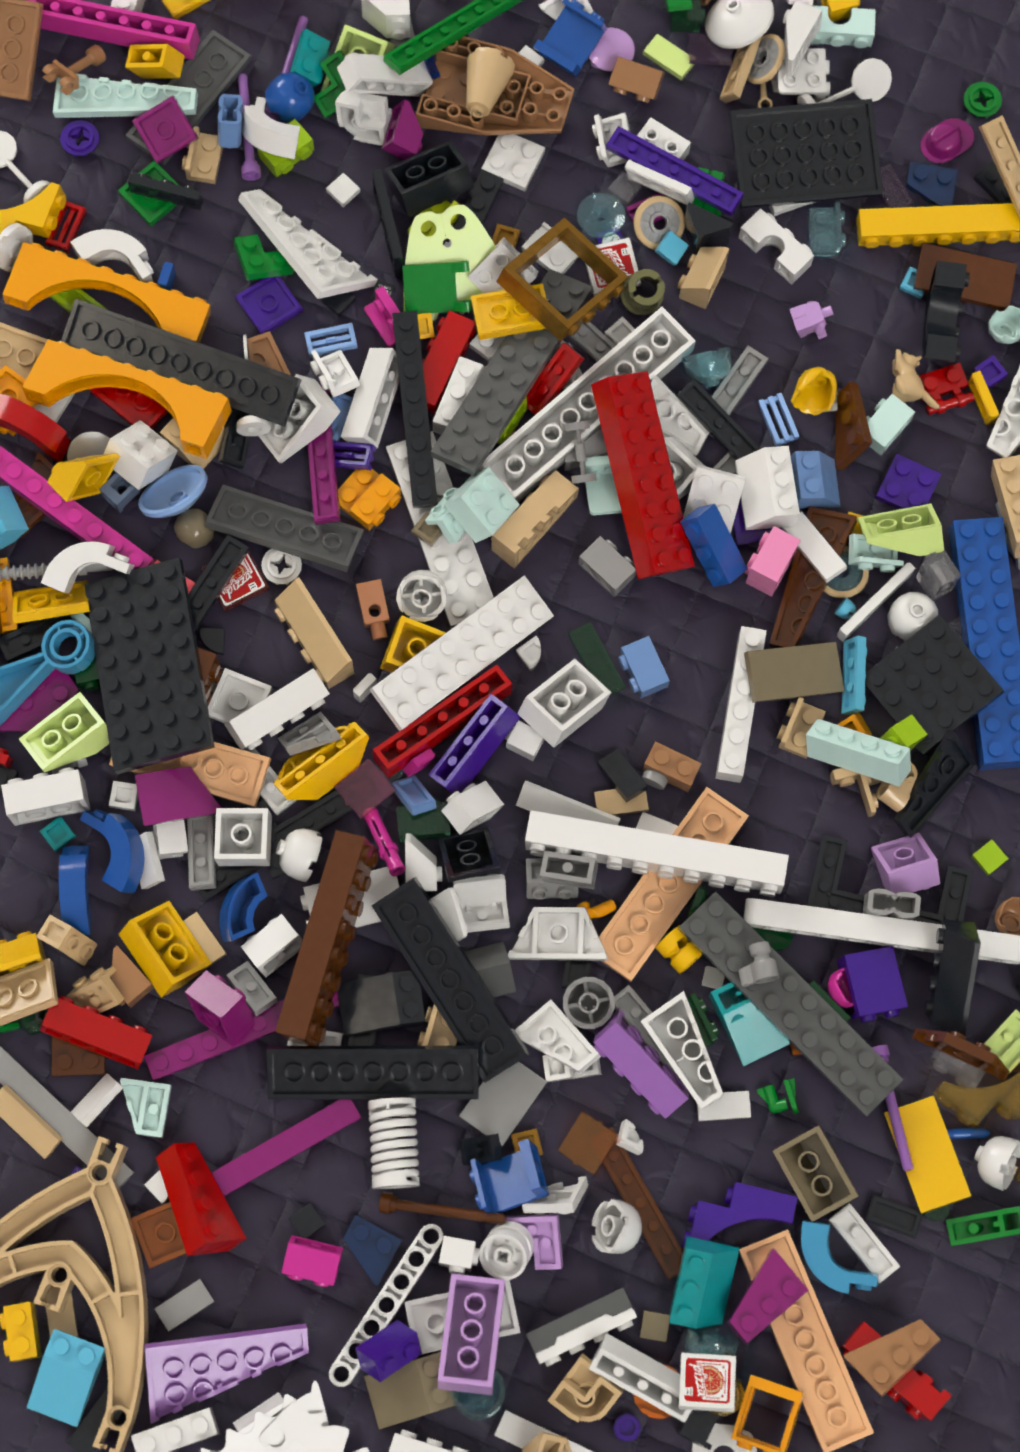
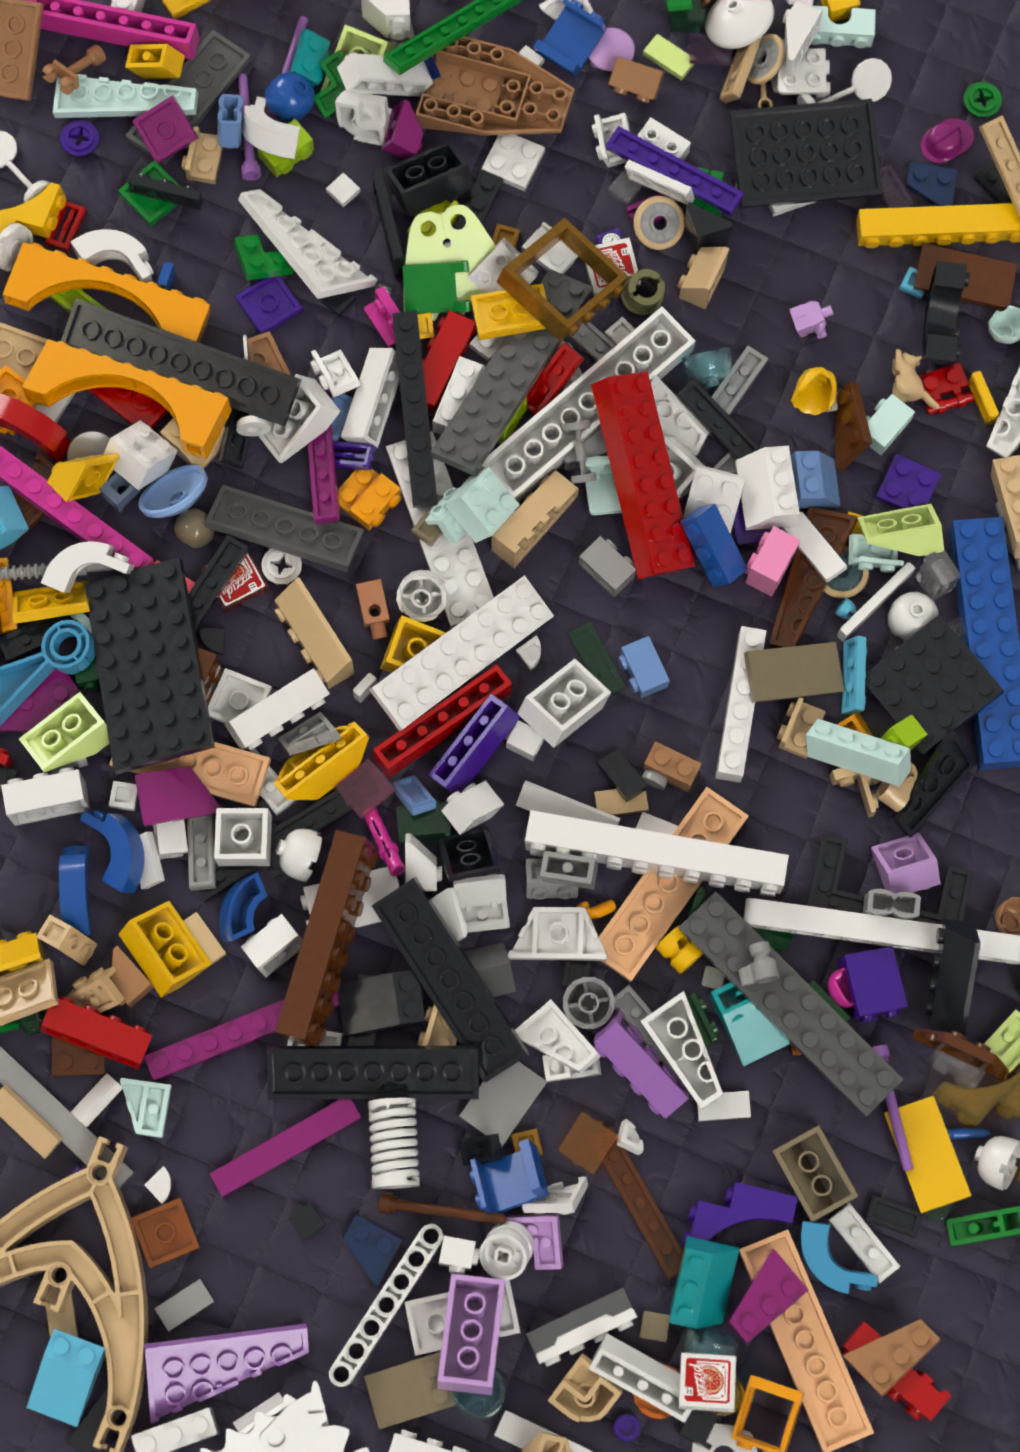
(21, 1331): yellow brick -> none
(57, 834): teal tile -> none
(197, 1202): red wedge -> none
(220, 1007): magenta brick -> none
(257, 993): light grey plate -> none
(312, 1261): dark pink brick -> none
(331, 340): light blue tile -> none
(388, 1350): dark purple brick -> none
(419, 763): dark pink tile -> none
(486, 79): tan cone -> none
(603, 206): clear light blue dish -> none
(616, 1226): white cylinder -> none
(671, 248): medium azure tile -> none
(763, 231): white arch -> none
(775, 1106): green piece -> none
(787, 416): light blue tile -> none
(825, 230): clear light blue bracket -> none
(989, 857): lime tile -> none
(991, 371): dark purple plate -> none

